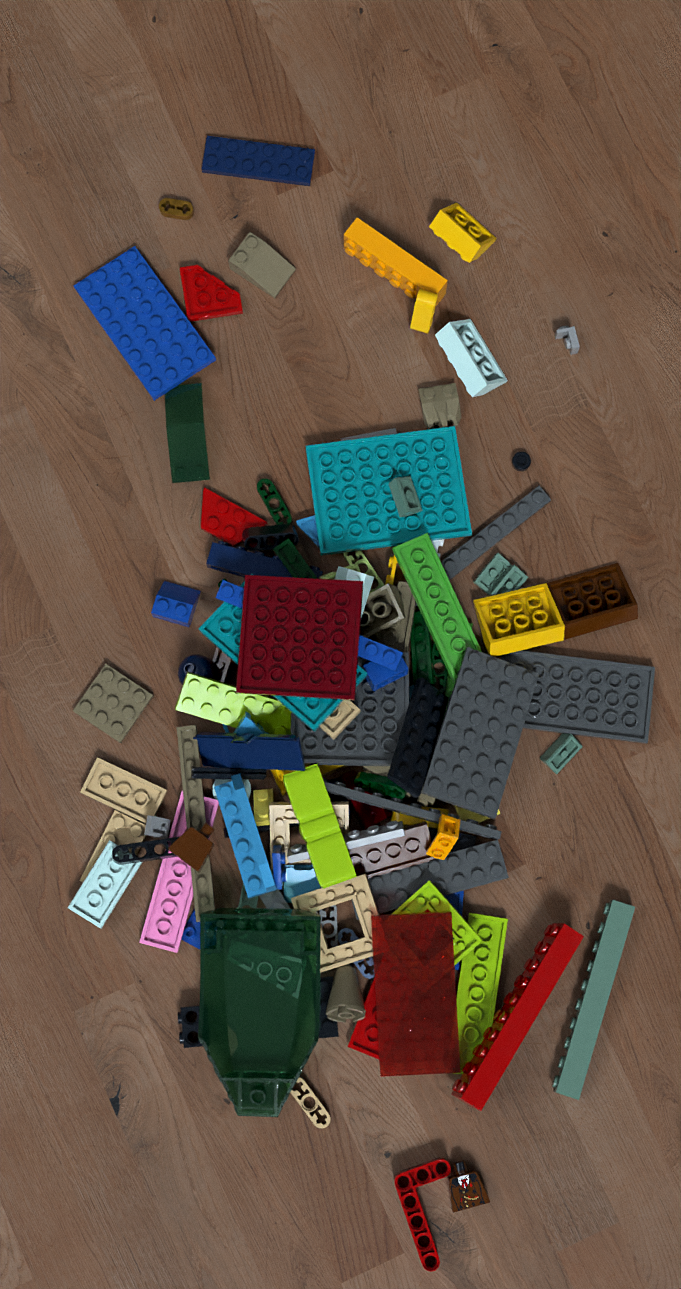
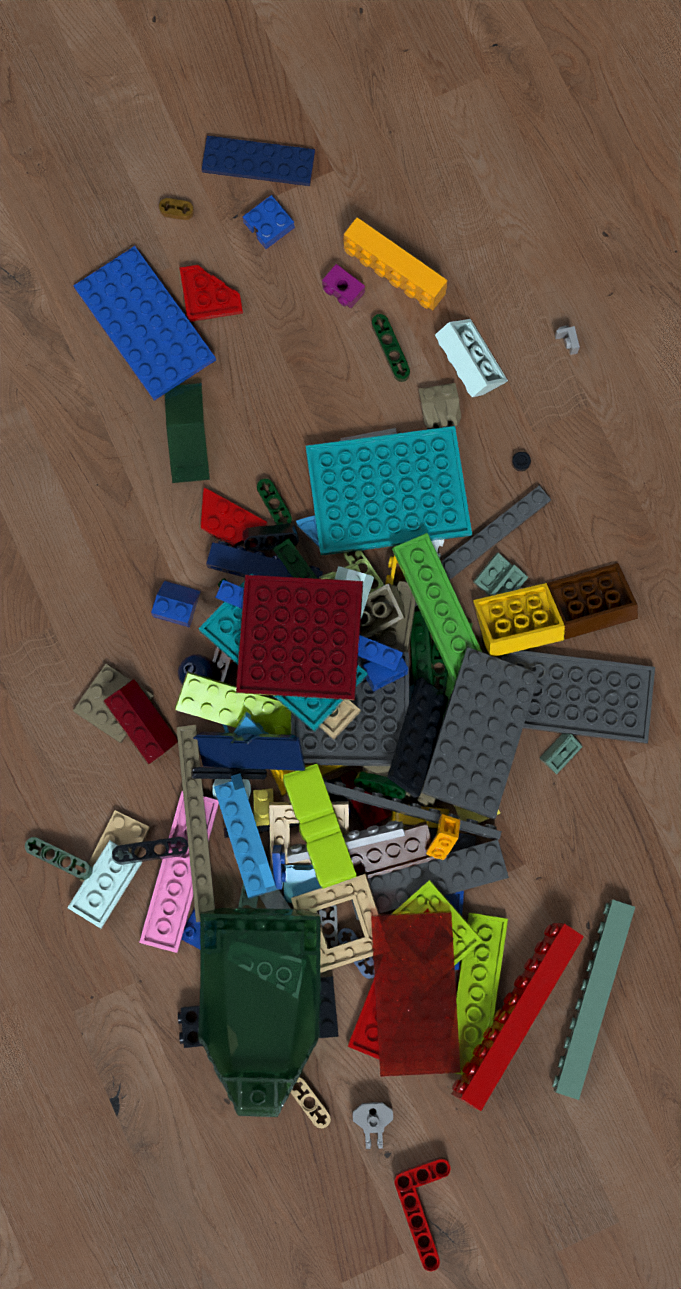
(58, 858): none -> dark green beam
(123, 790): tan plate -> none
(140, 721): none -> dark red slope
(157, 827): light grey bracket -> none
(194, 846): reddish brown torso -> none
(261, 265): dark tan slope -> none
(270, 222): none -> blue piece
(338, 277): none -> magenta brick
(345, 996): dark tan cone -> none
(373, 1122): none -> light grey hinge
(392, 347): none -> dark green beam
(405, 496): sand green slope -> none
(423, 311): yellow beam -> none
(462, 232): yellow slope -> none
(466, 1188): reddish brown torso -> none

